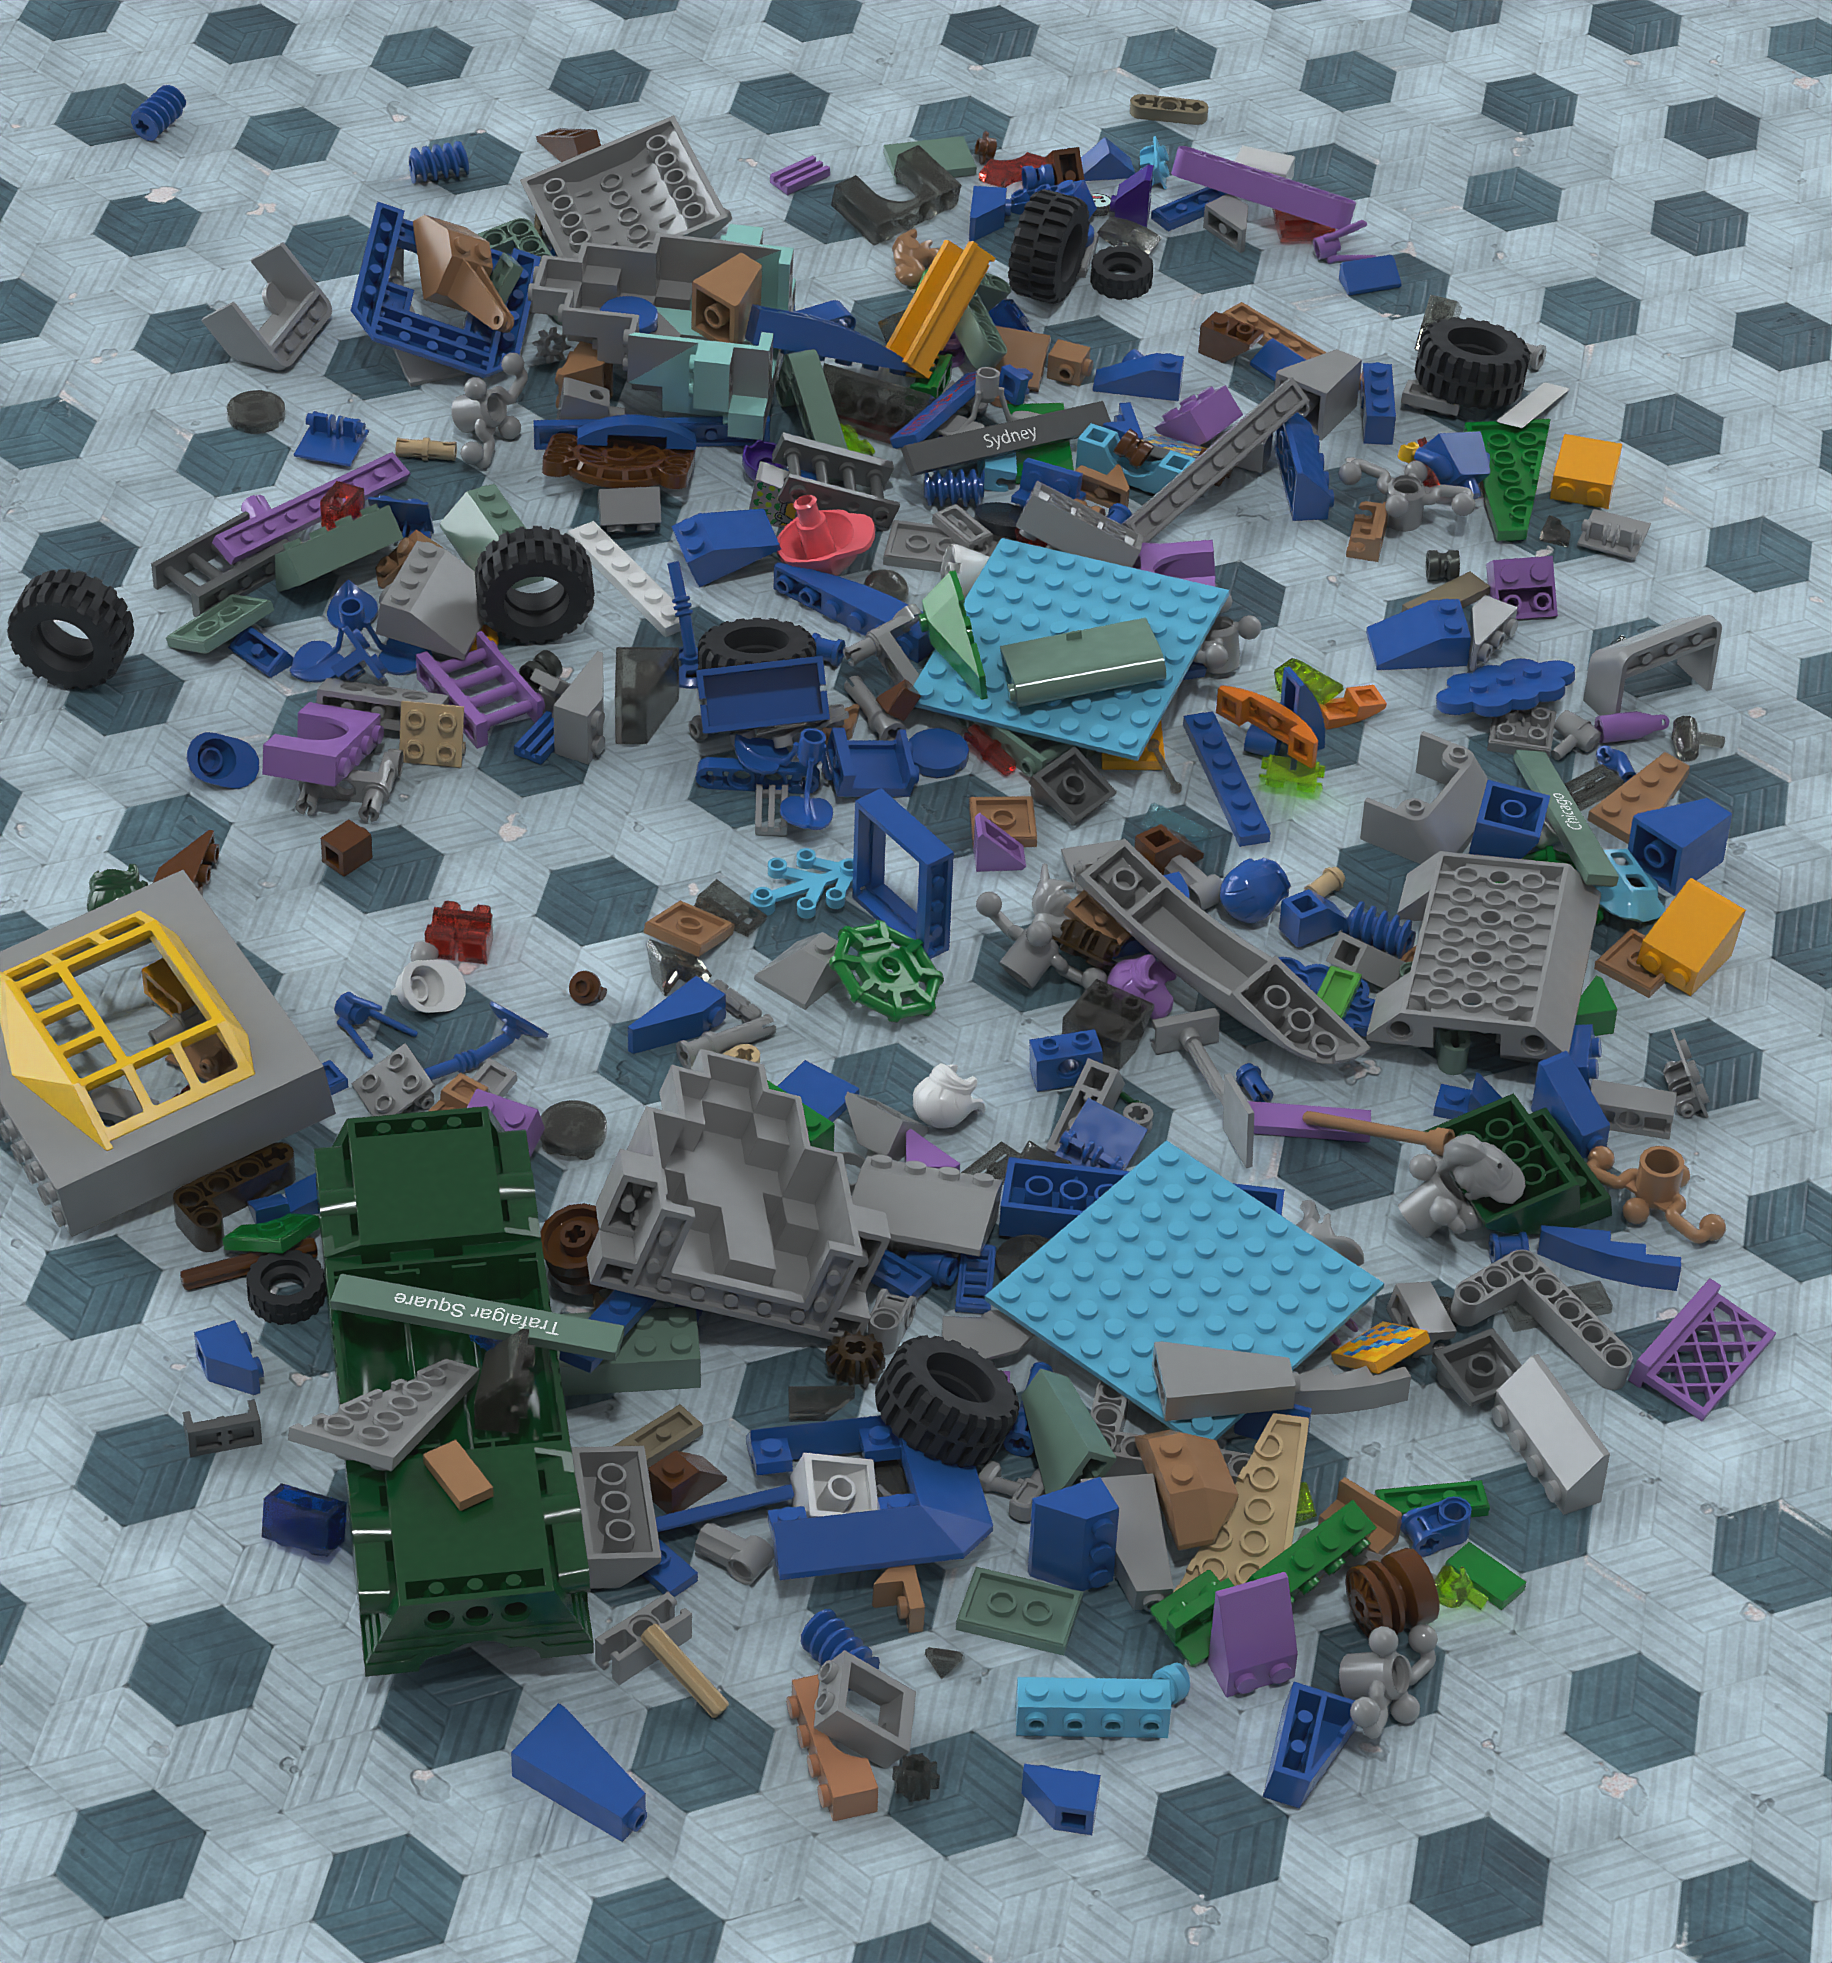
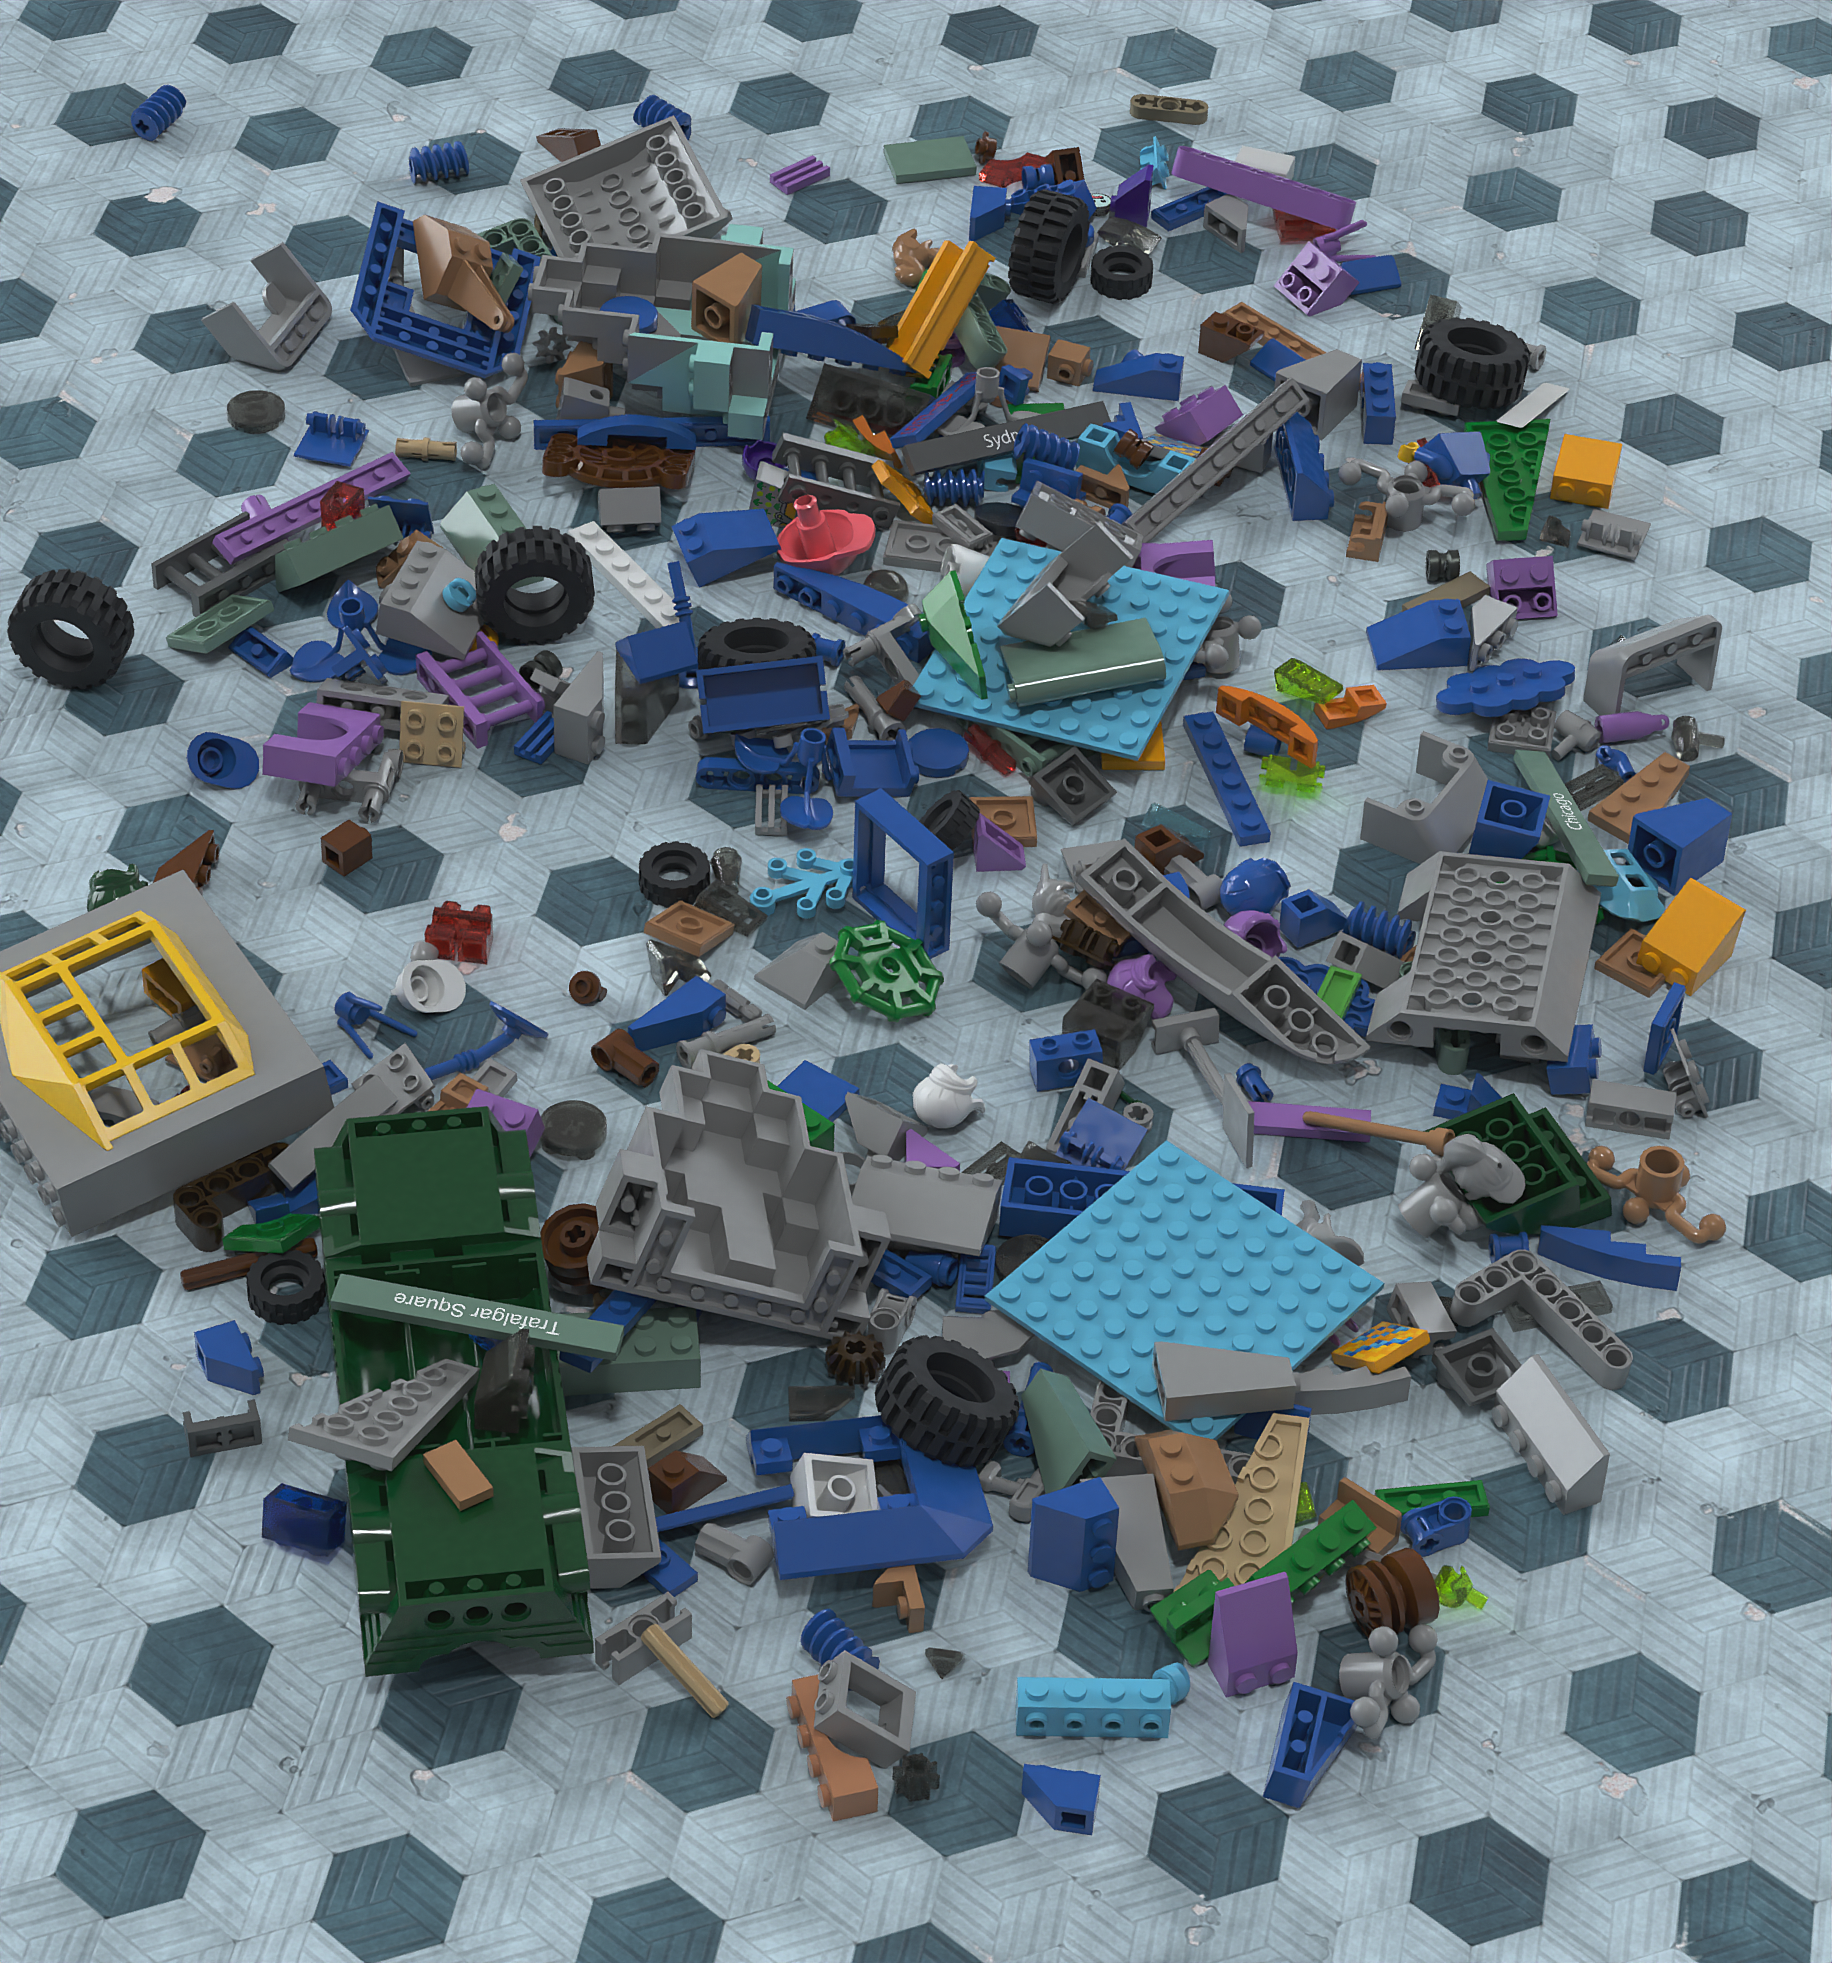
(298, 1160): none -> light grey slope
(459, 595): none -> medium azure tile
(579, 1774): blue slope -> none
(620, 1053): none -> reddish brown piece
(656, 109): none -> blue piece
(658, 652): none -> blue slope
(673, 856): none -> black tyre
(727, 867): none -> clear smoke cone
(804, 385): sand green beam -> none
(876, 332): none -> dark brown hinge
(880, 442): none -> orange slope
(882, 218): clear smoke arch -> none
(904, 490): none -> light orange tile
(951, 818): none -> black tyre
(1019, 1611): sand green tile -> none
(1045, 447): none -> blue piece
(1077, 573): none -> light grey windscreen
(1095, 615): none -> clear smoke slope
(1106, 162): blue slope -> none
(1153, 746): clear smoke hinge -> none
(1258, 930): none -> medium lavender hair
(1302, 702): blue slope -> none
(1315, 281): none -> medium lavender slope
(1330, 880): tan pin -> none
(1488, 1575): green tile -> none
(1570, 1102): blue slope -> none
(1597, 1008): green slope -> none
(1660, 1034): none -> blue tile
(1684, 1328): medium lavender fence -> none

